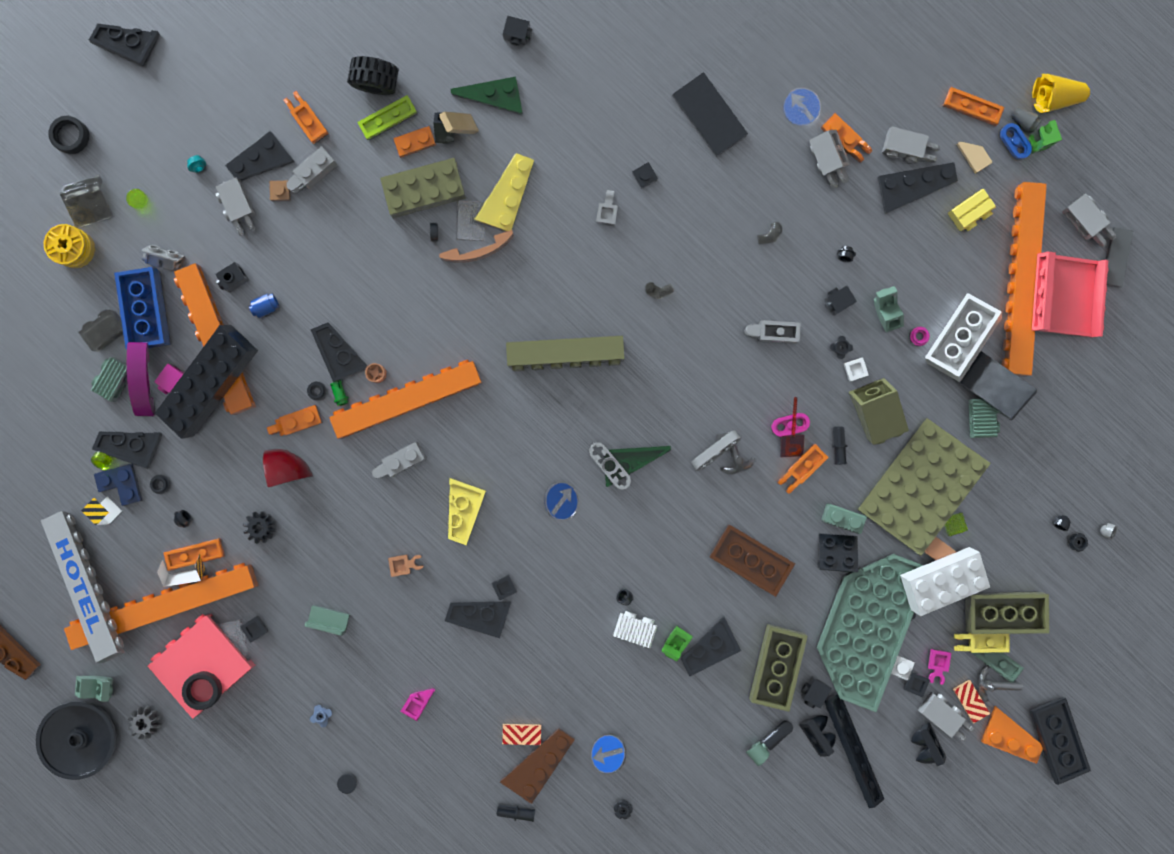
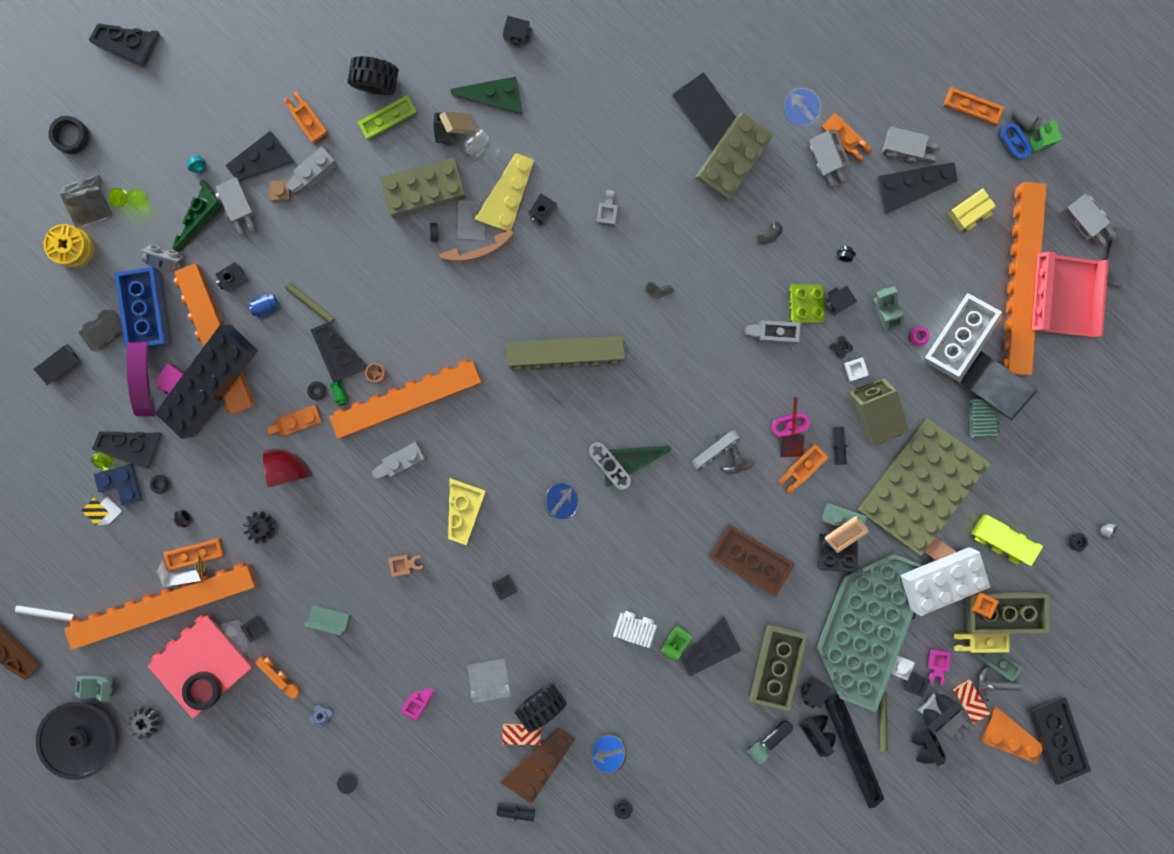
(44, 613): none -> white bar
(56, 364): none -> black hinge
(83, 587): light grey brick -> none
(111, 379): sand green brick -> none
(117, 197): none -> clear neon green tile
(197, 215): none -> dark green wing
(278, 678): none -> orange hinge
(308, 302): none -> olive bar
(414, 141): orange plate -> none
(476, 143): none -> clear brick
(479, 616): black wing -> none
(488, 680): none -> clear hinge
(540, 707): none -> black tyre
(542, 210): none -> black brick
(620, 597): black hinge -> none
(644, 175): black plate -> none
(734, 156): none -> olive brick
(807, 303): none -> lime hinge
(847, 534): none -> light nougat tile
(883, 723): none -> olive bar
(948, 708): none -> black tile
(956, 524): clear neon green tile -> none
(975, 156): tan tile -> none
(985, 605): none -> orange tile
(1005, 541): none -> neon yellow wedge
(1058, 92): yellow cone -> none
(1062, 523): black hinge -> none

